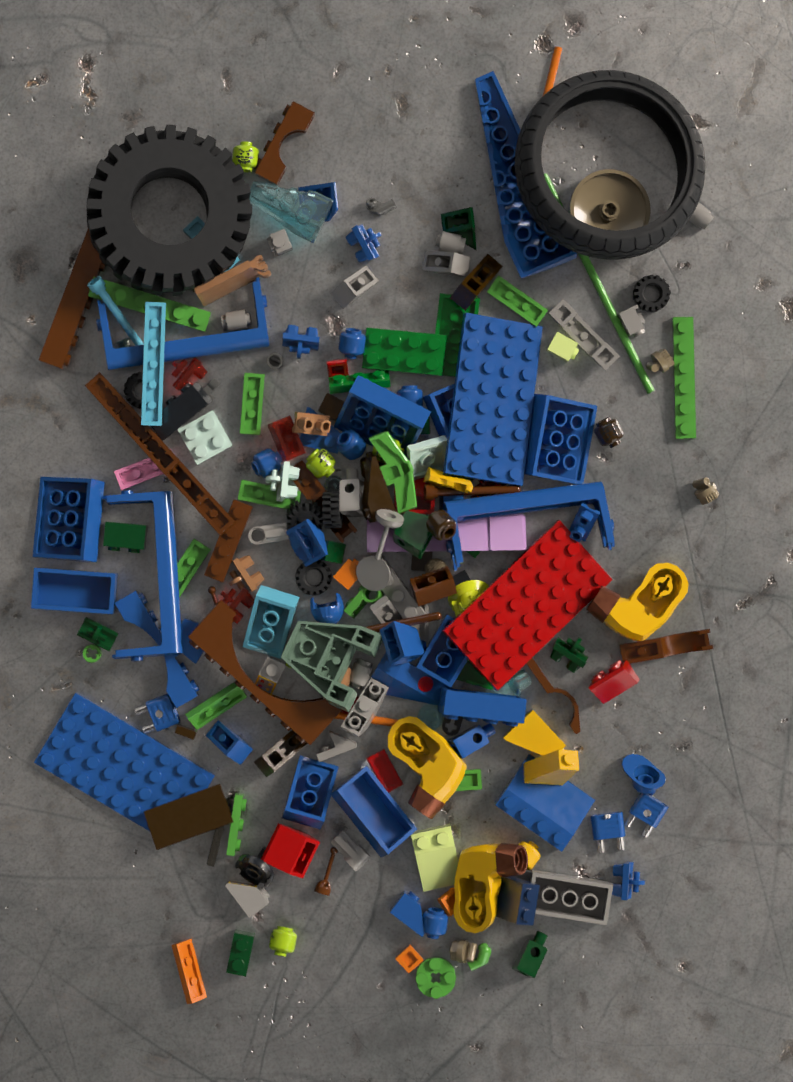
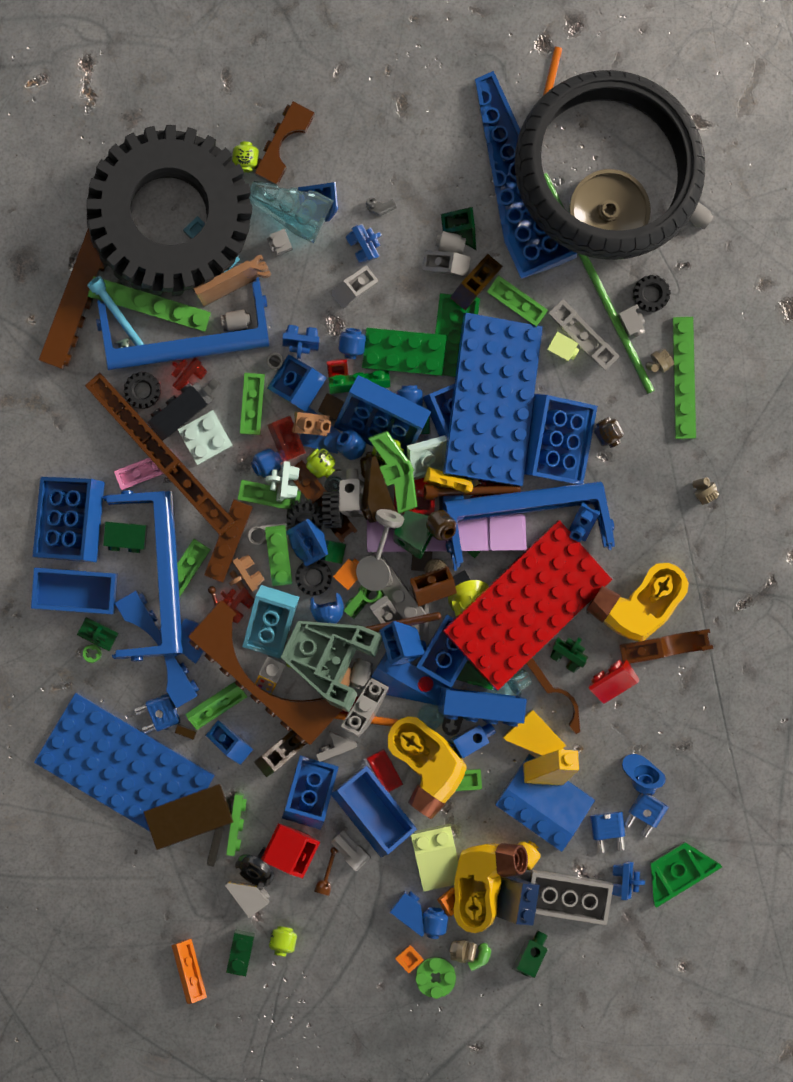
(153, 363): medium azure plate -> none
(278, 555): none -> bright green plate
(297, 382): none -> blue slope
(679, 871): none -> green wing

